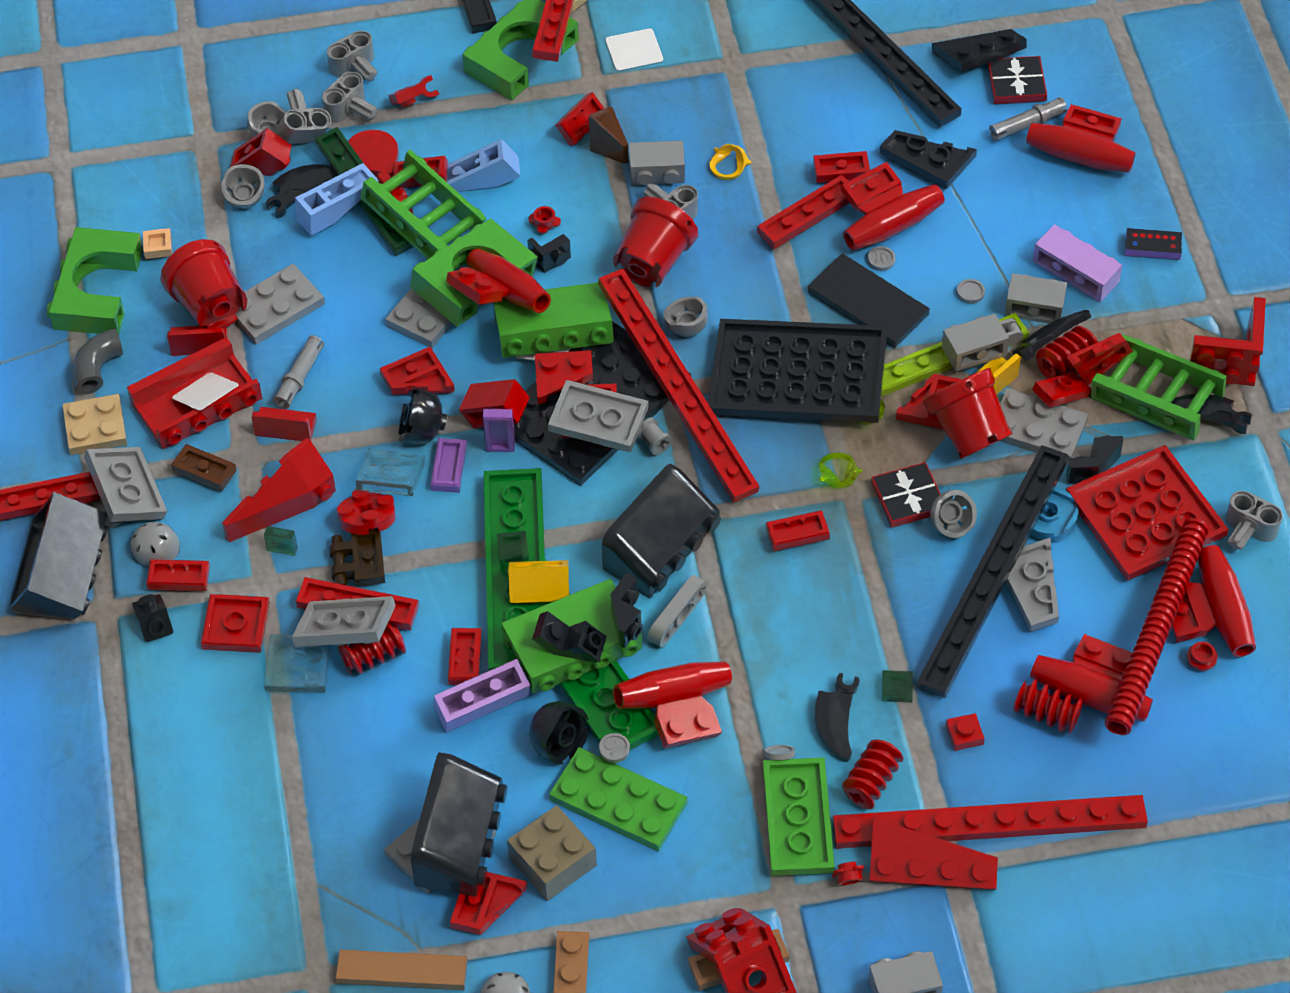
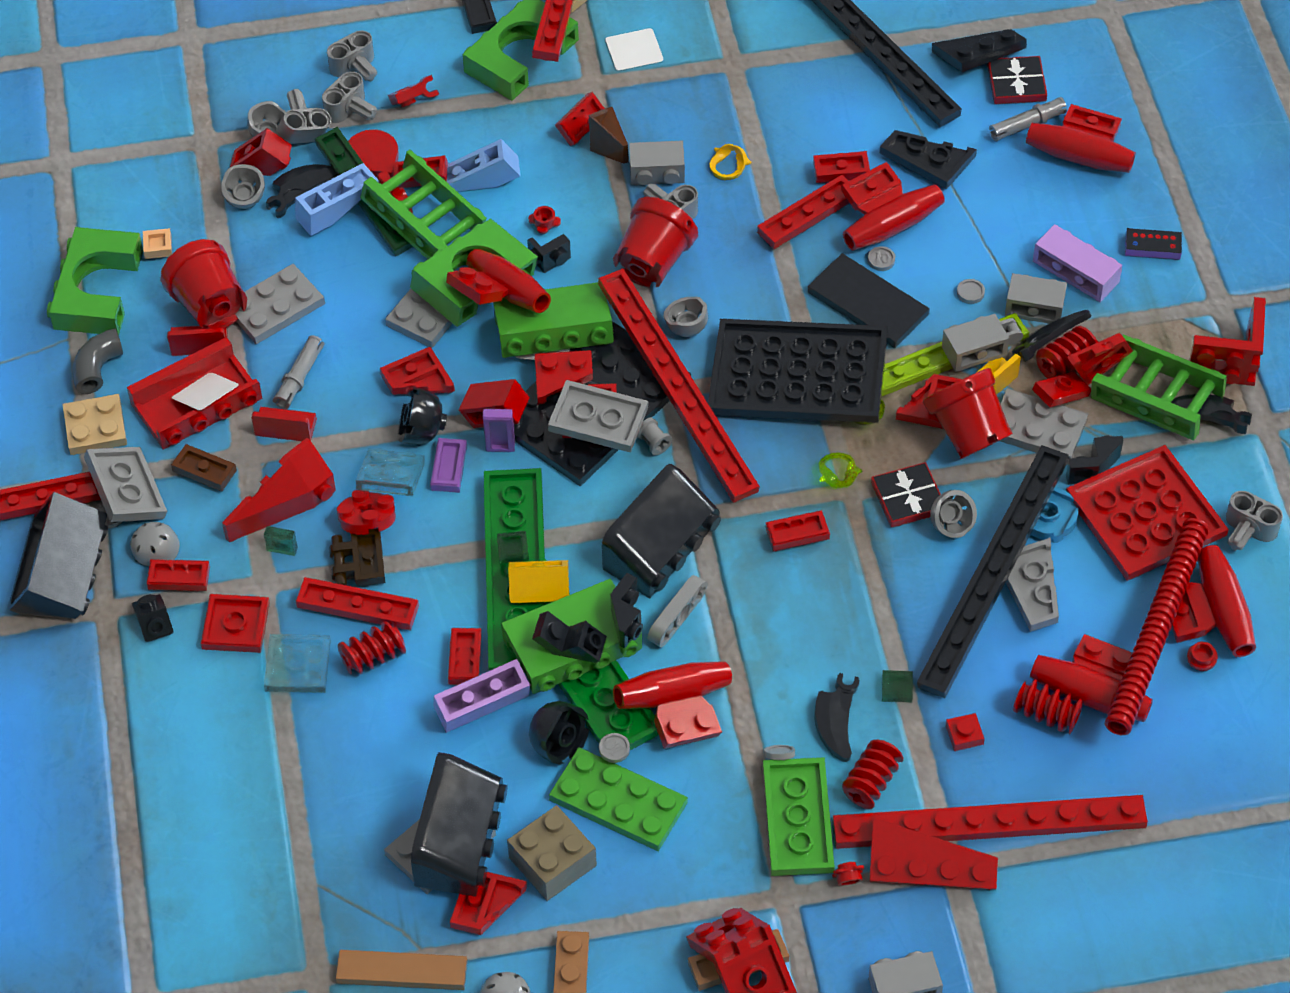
(343, 621): light grey plate -> none

